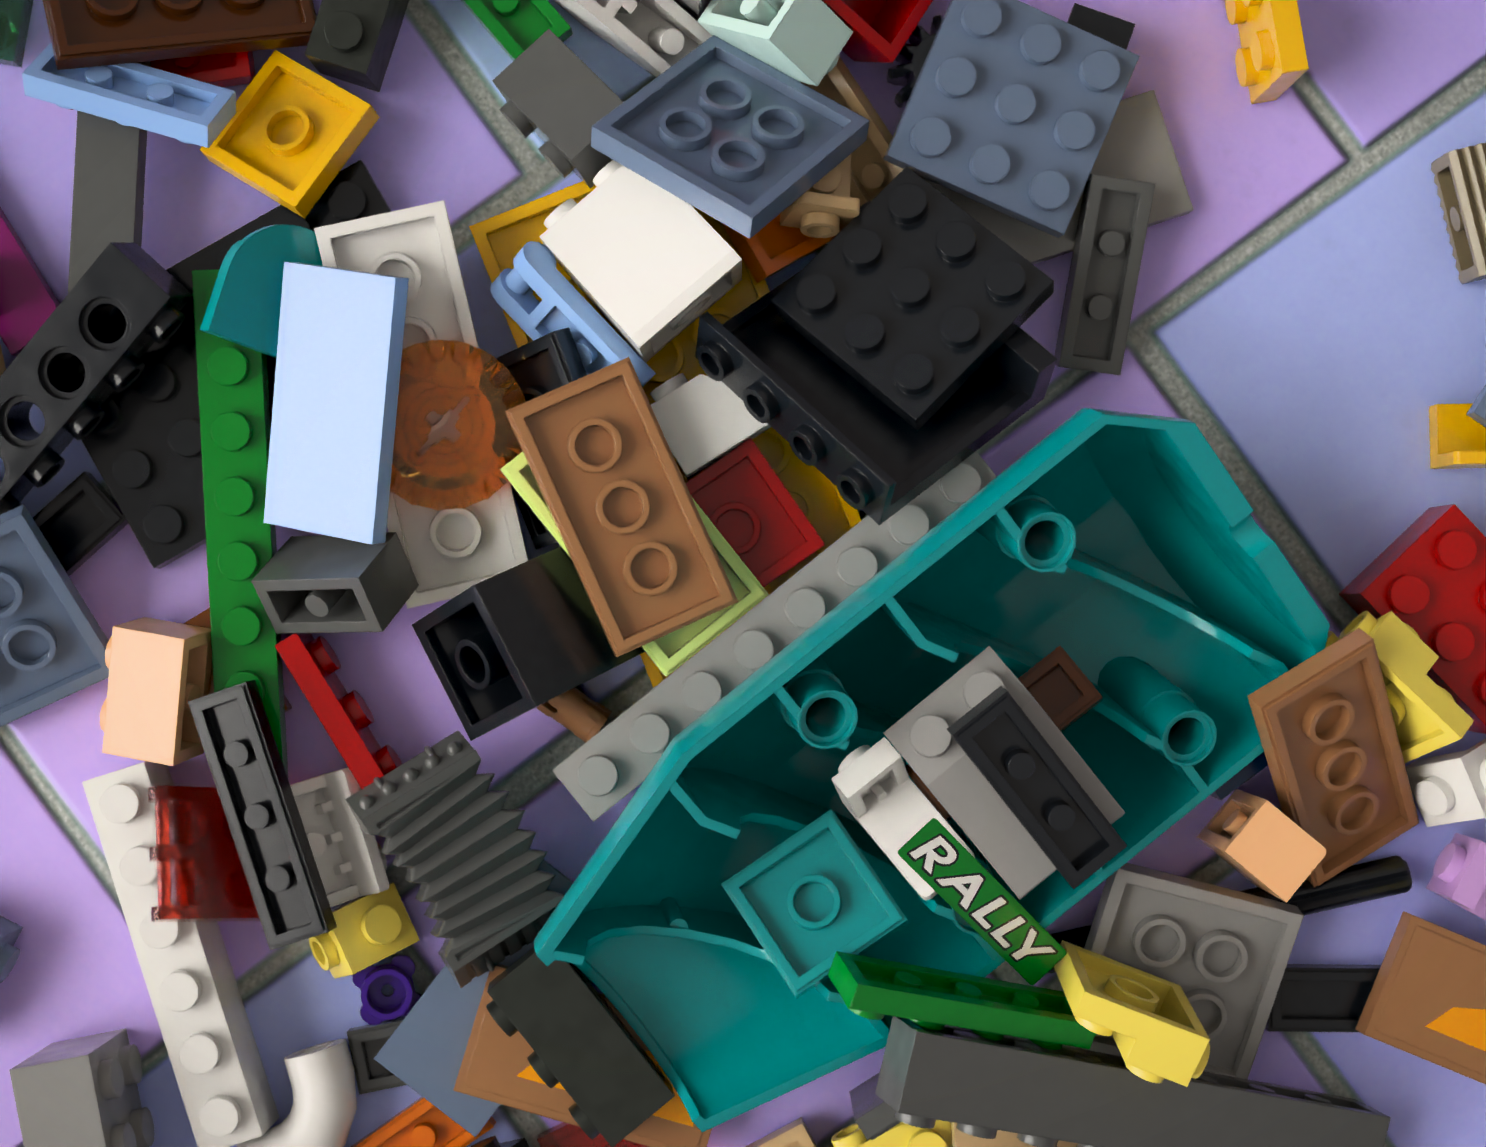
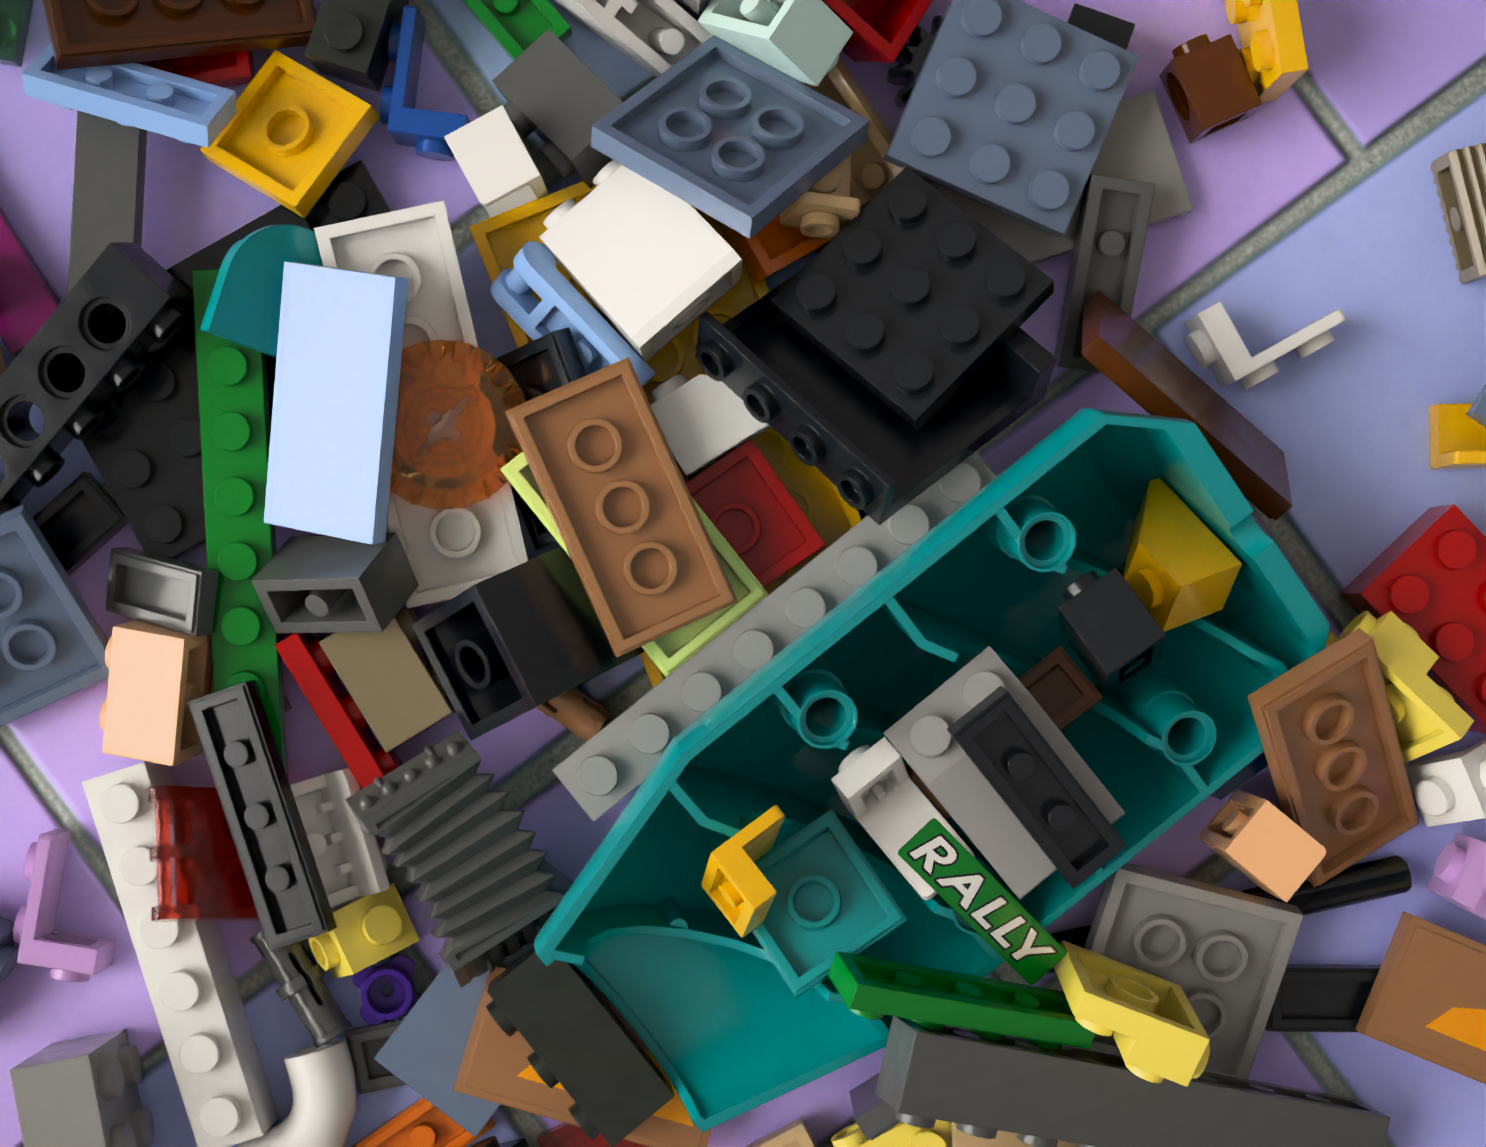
(68, 954): none -> lavender bracket
(162, 591): none -> dark grey tile
(304, 988): none -> dark grey pin
(390, 679): none -> dark tan brick
(397, 106): none -> blue bracket
(496, 163): none -> white panel
(736, 881): none -> yellow panel
(1109, 628): none -> black brick
(1171, 389): none -> reddish brown tile
(1176, 561): none -> yellow slope
(1209, 86): none -> reddish brown brick
(1219, 346): none -> white bracket

